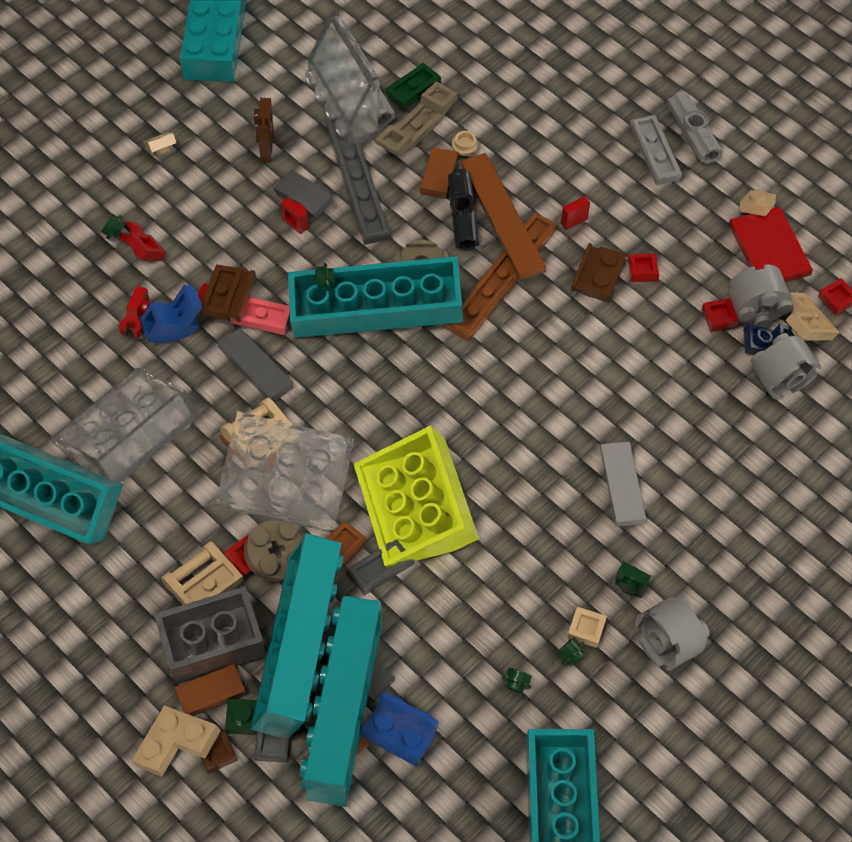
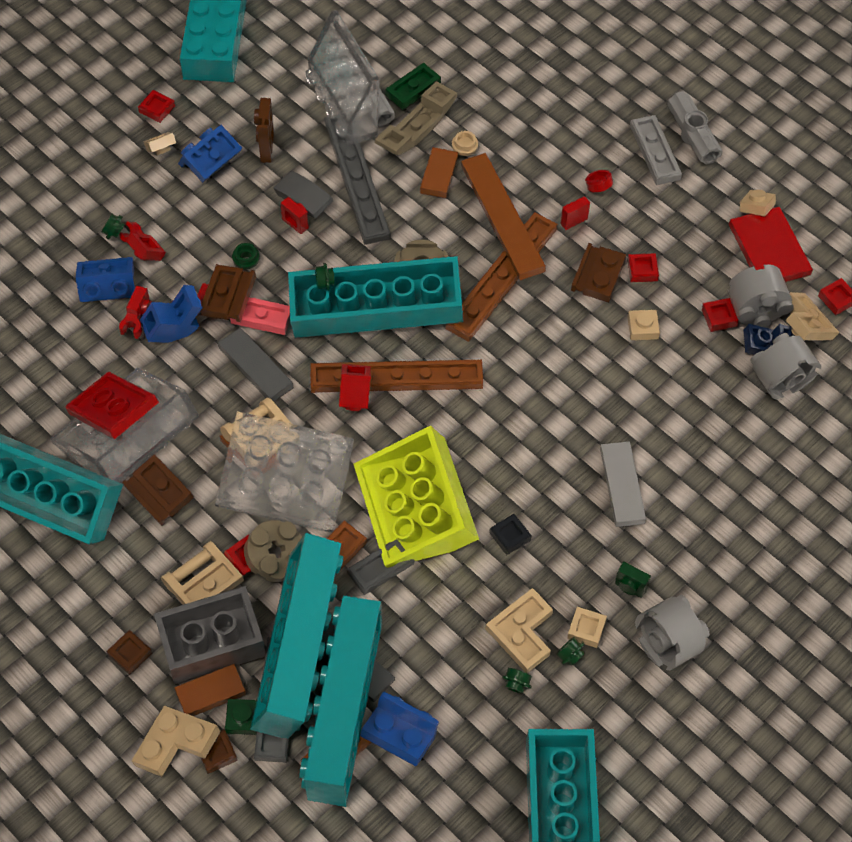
(105, 279): none -> blue bracket
(111, 405): none -> red tile
(129, 652): none -> reddish brown tile
(156, 106): none -> red tile
(158, 489): none -> reddish brown plate
(210, 153): none -> blue bracket
(245, 250): none -> dark green plate
(354, 387): none -> red brick
(404, 375): none -> dark orange tile
(463, 221): black piece -> none
(510, 534): none -> black tile
(514, 630): none -> tan plate
(599, 181): none -> red tile
(643, 325): none -> tan plate

